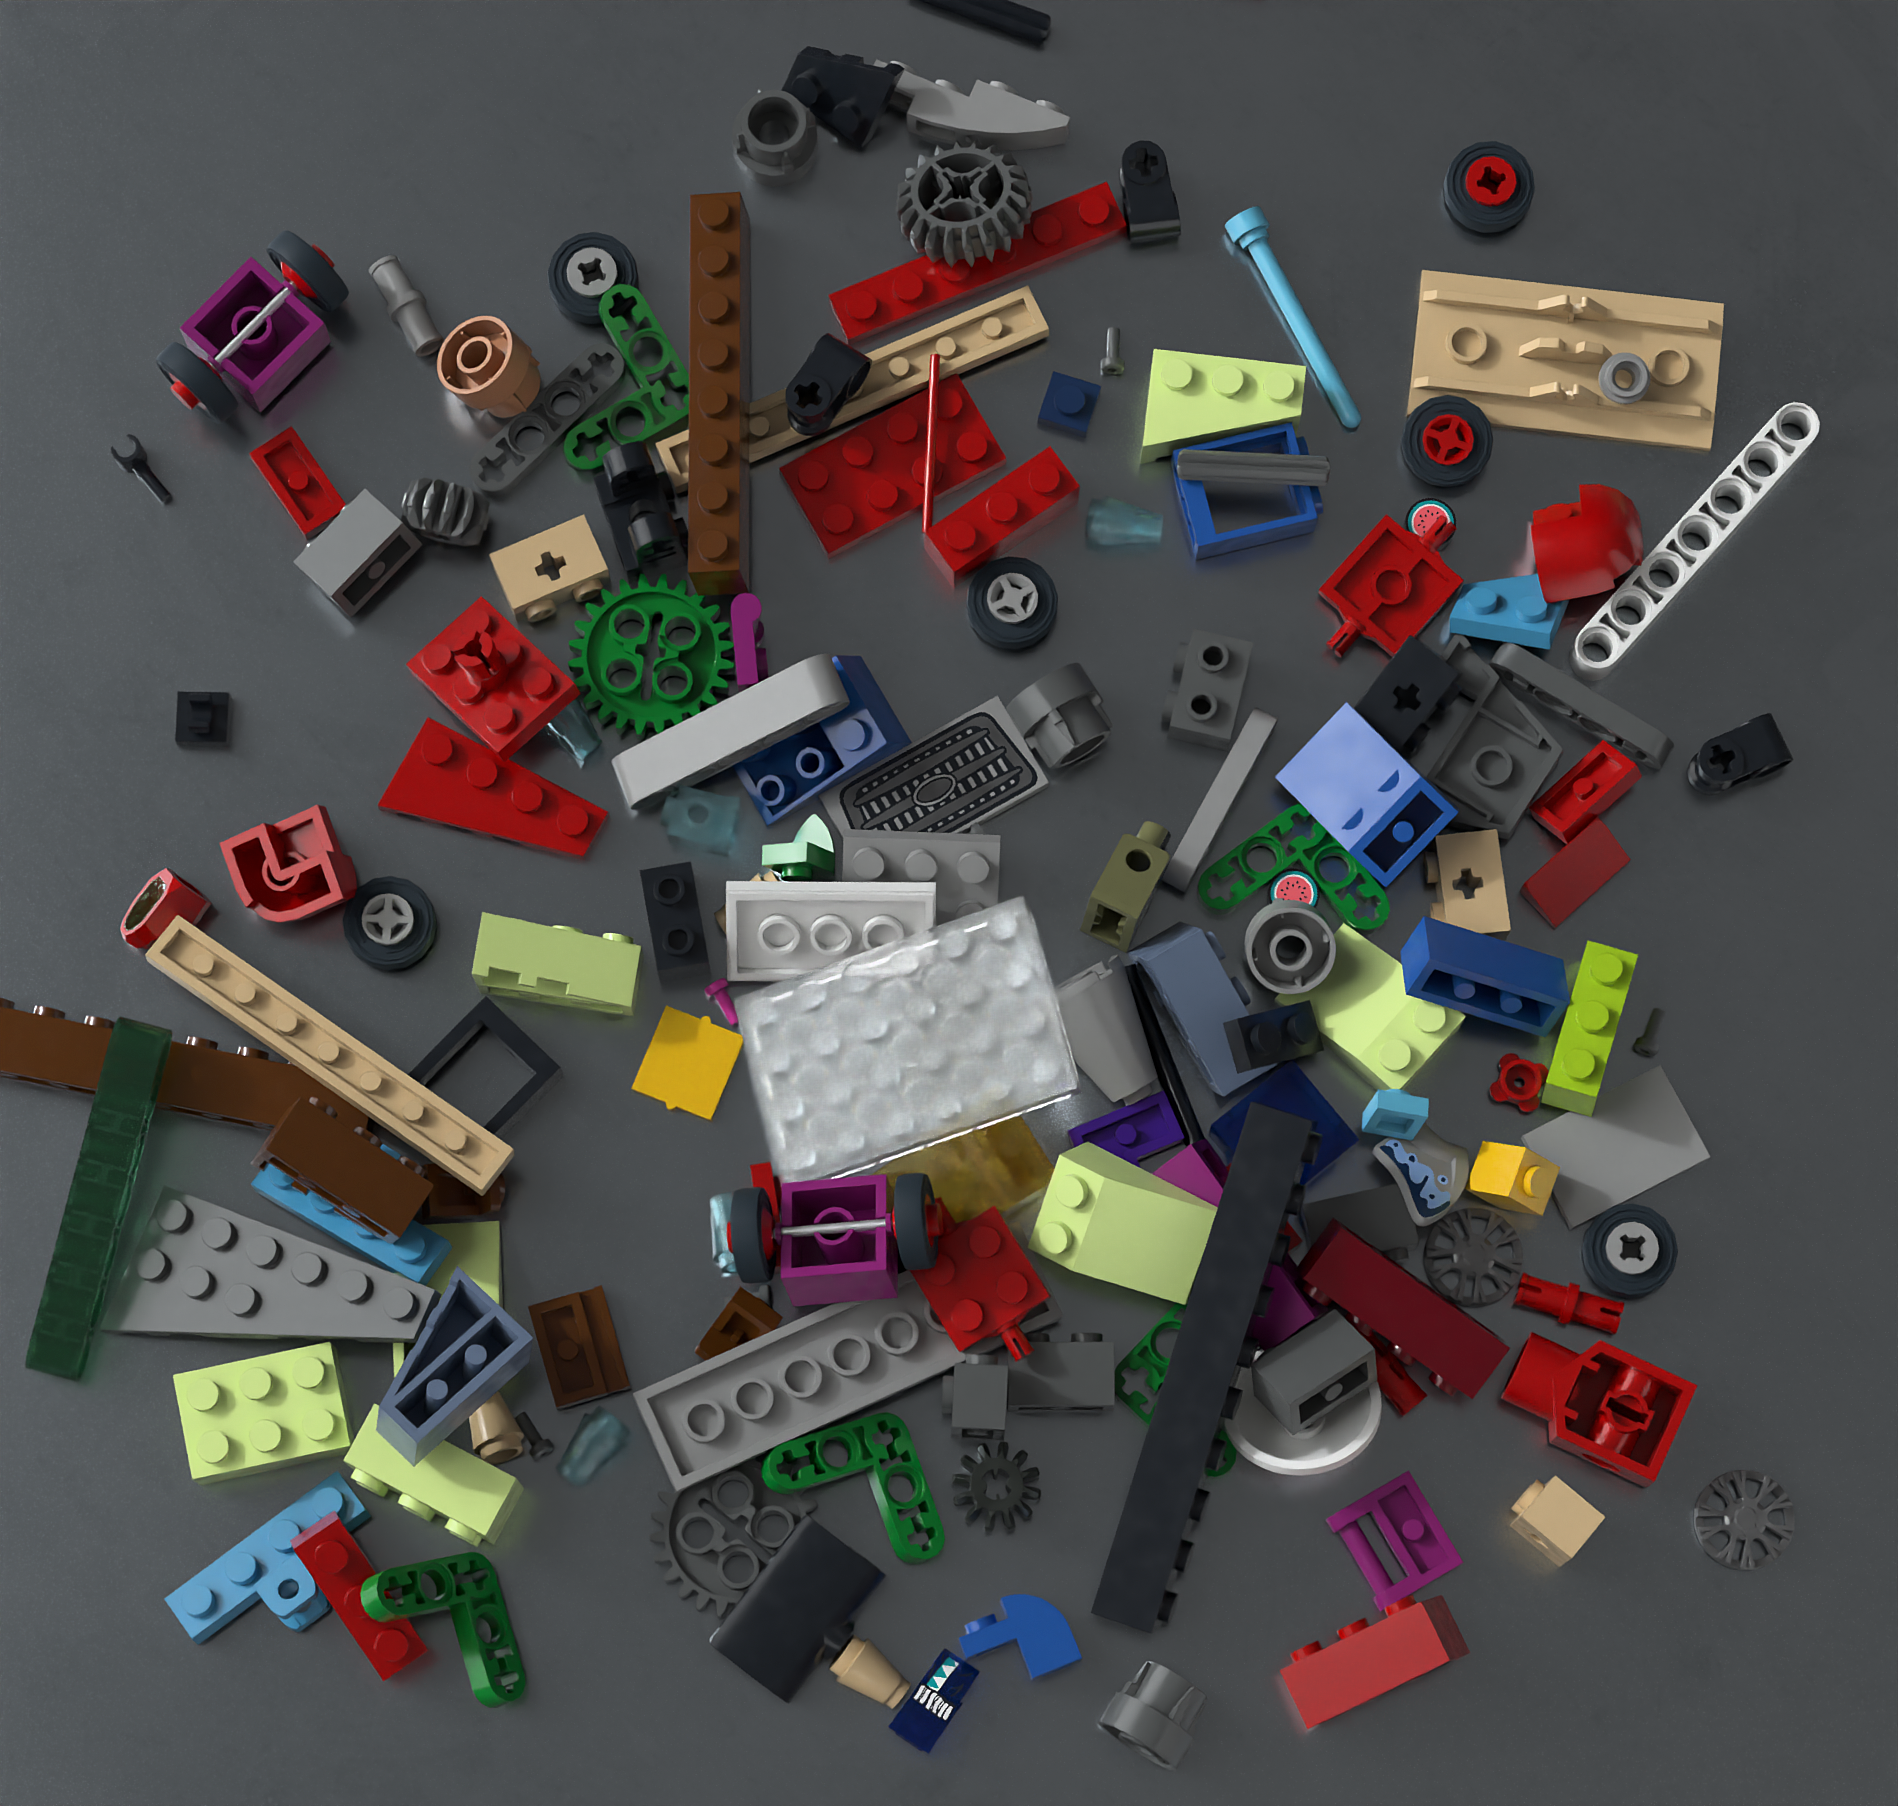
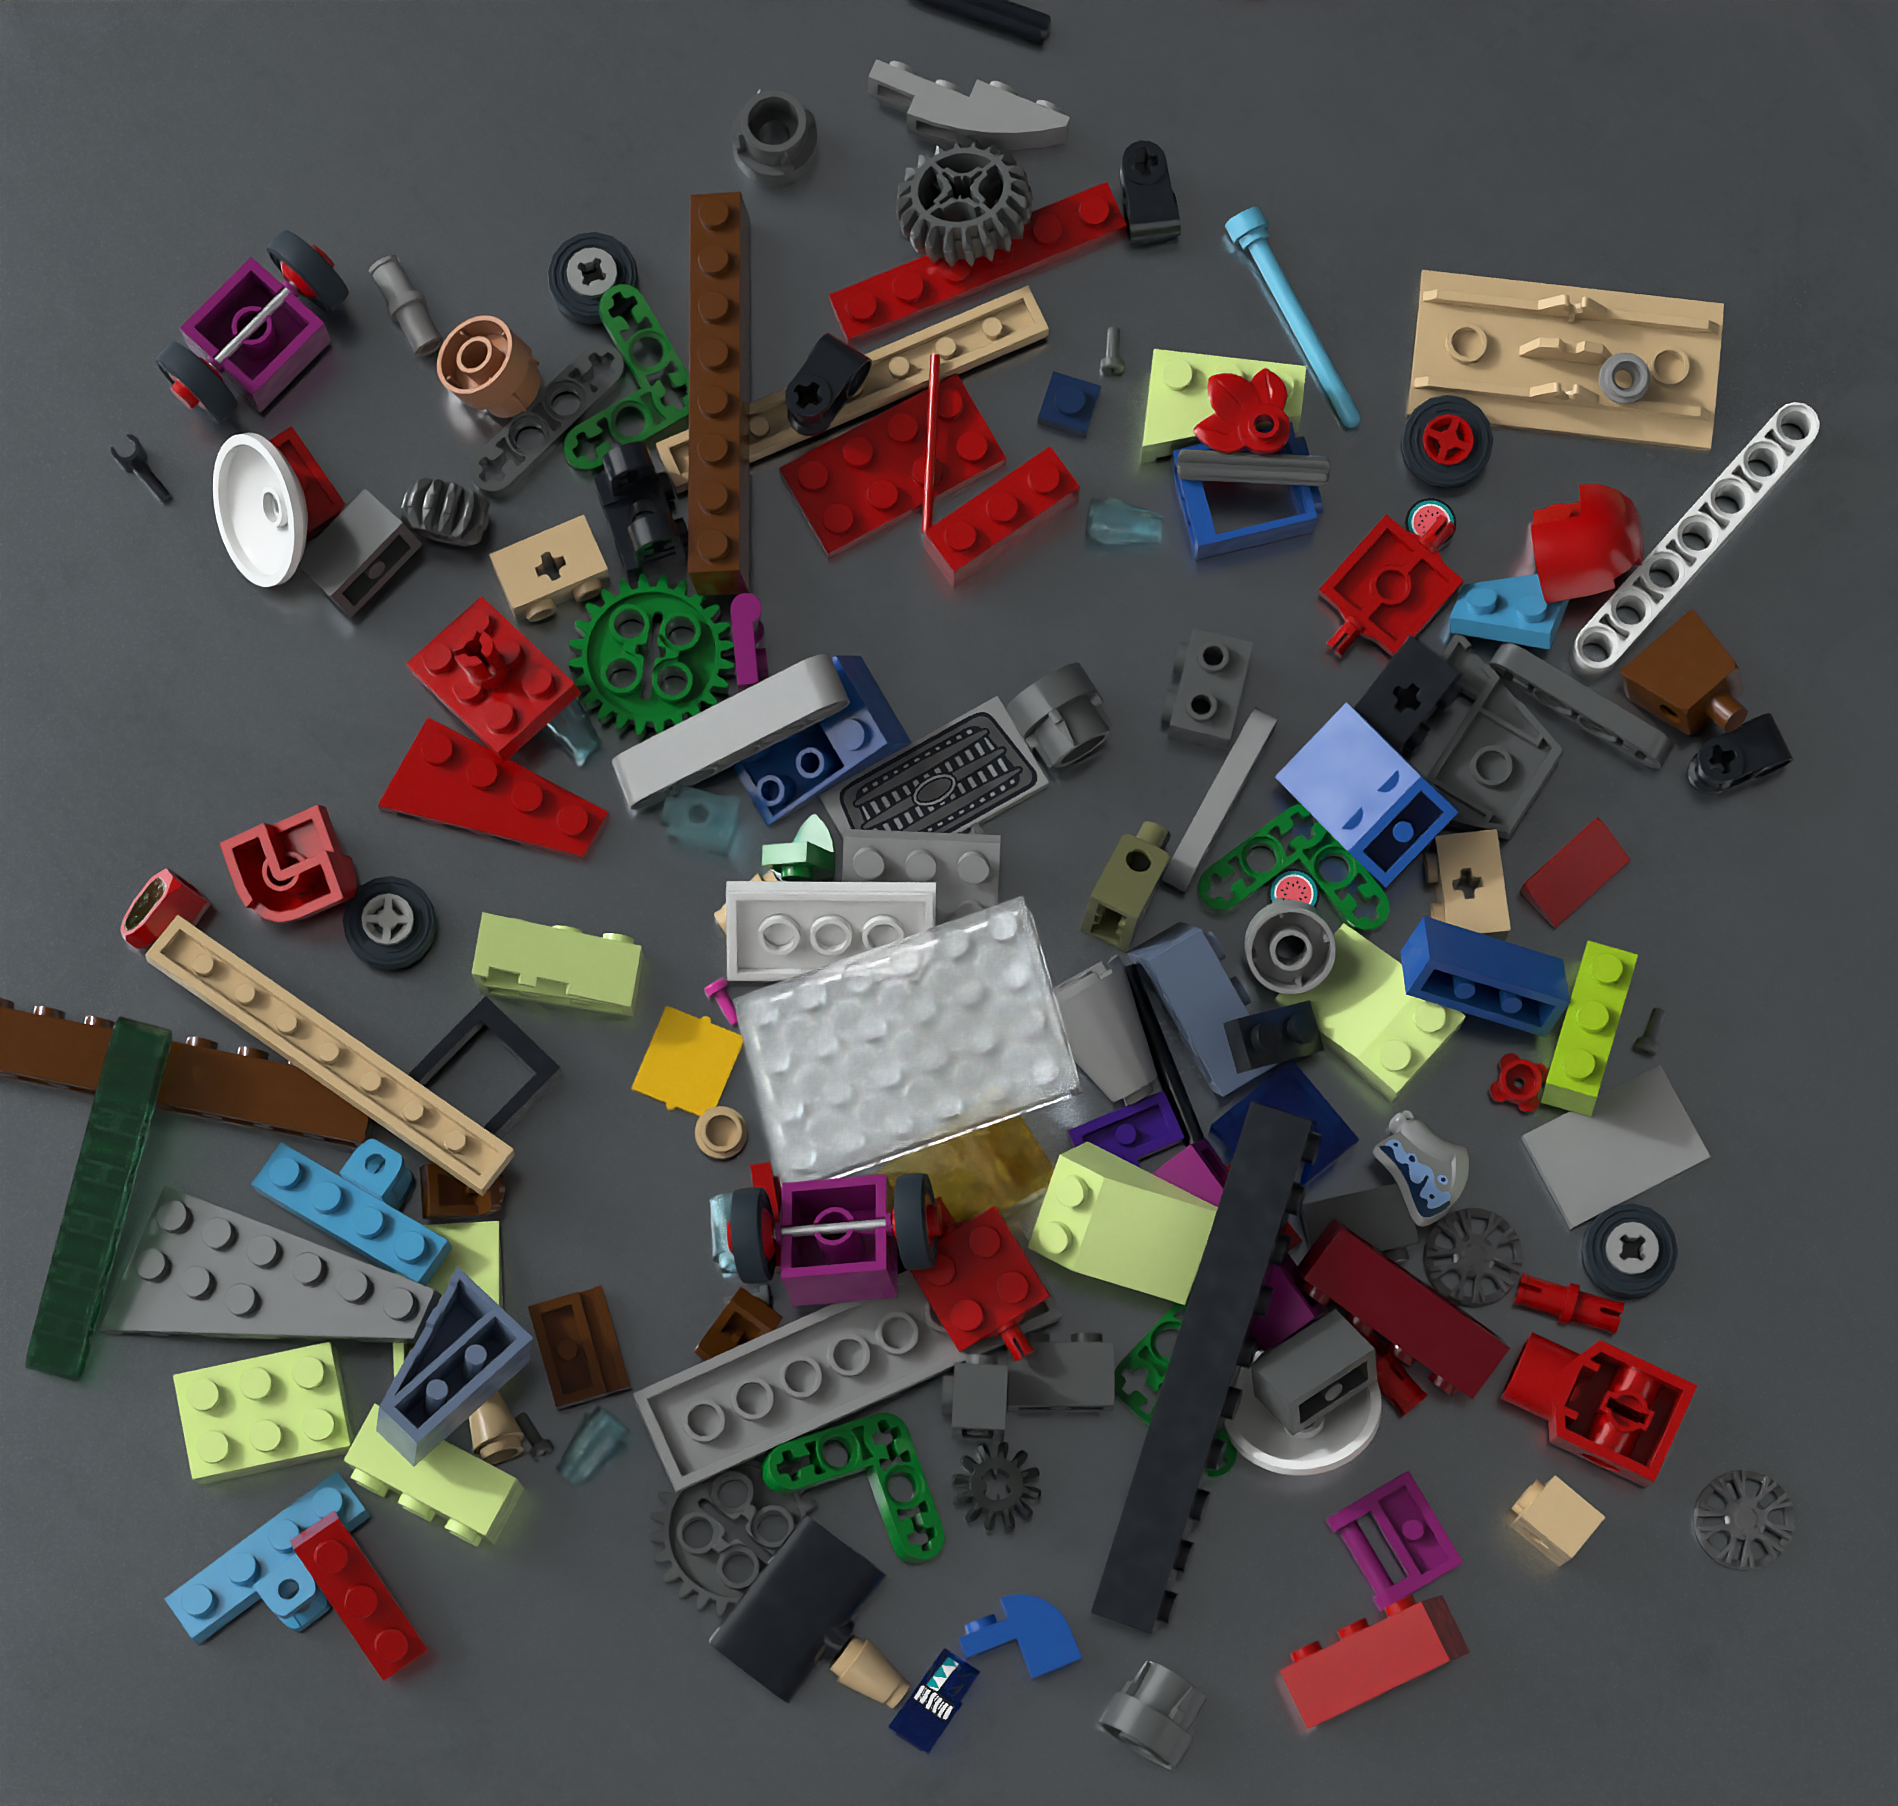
(203, 719): black tile -> none
(259, 509): none -> white dish
(345, 1168): reddish brown wedge -> none
(466, 1604): green beam -> none
(675, 922): black brick -> none
(721, 1132): none -> tan plate
(843, 90): black wing -> none
(1004, 585): black wheel -> none
(1238, 410): none -> red plate
(1395, 1114): medium azure plate -> none
(1489, 205): black wheel -> none
(1512, 1178): yellow brick -> none
(1585, 791): red plate -> none
(1686, 678): none -> reddish brown torso

